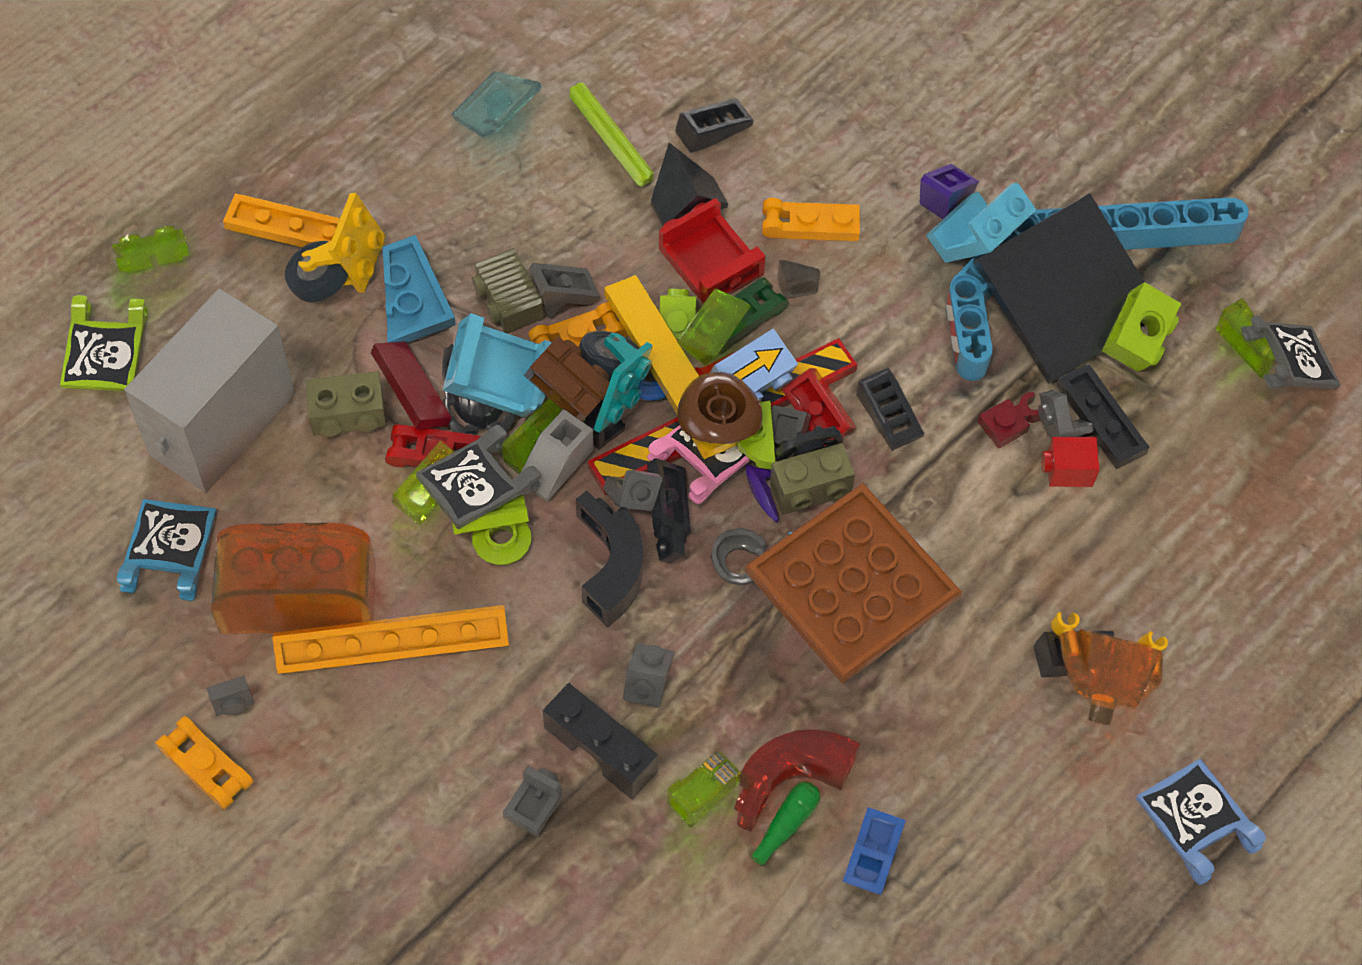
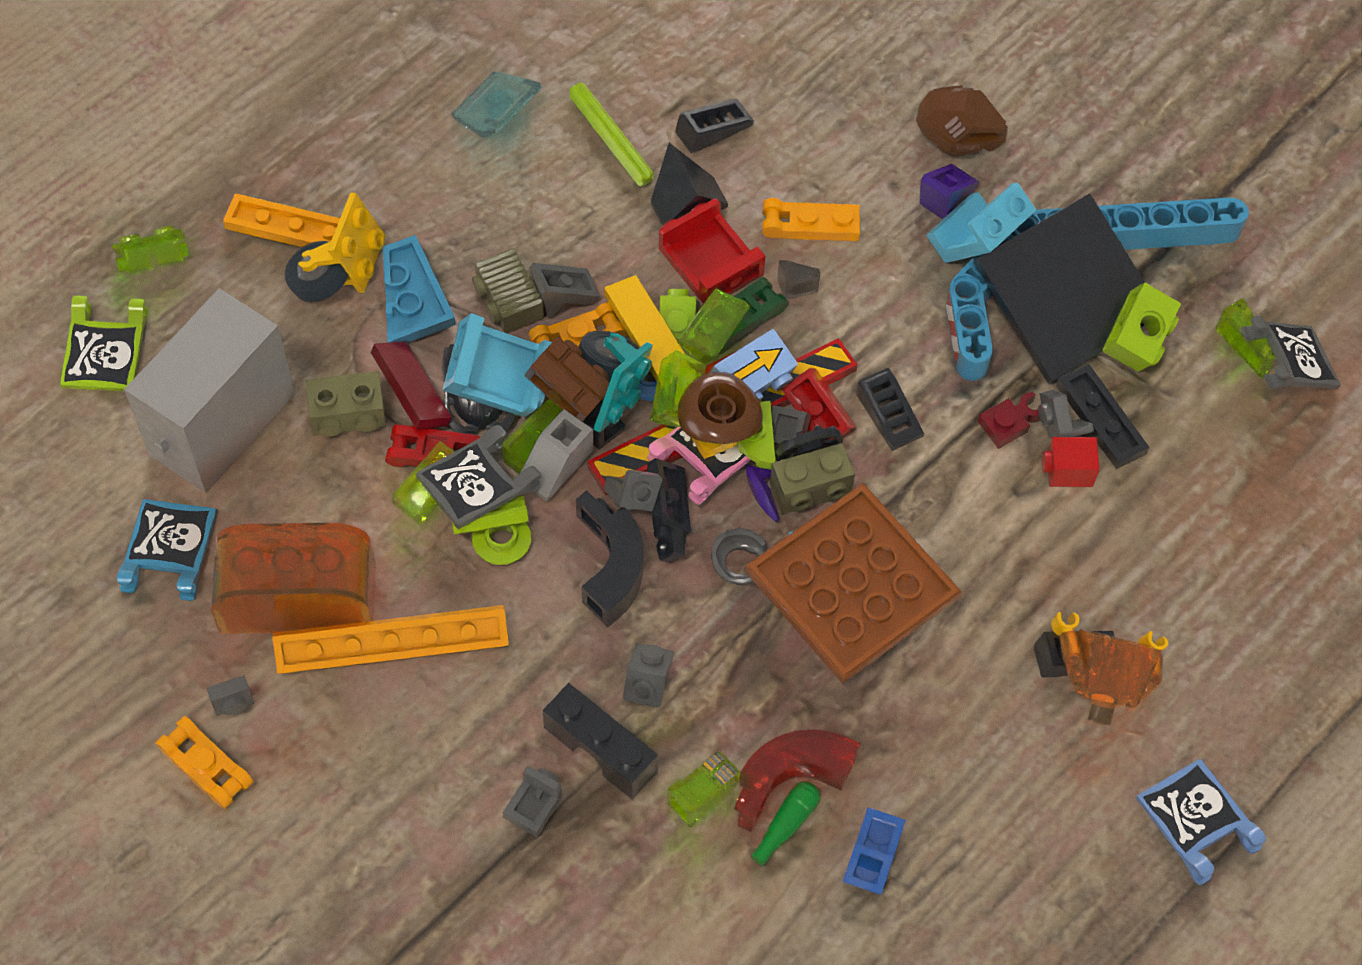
(673, 378): none -> clear neon green slope
(961, 121): none -> reddish brown helmet

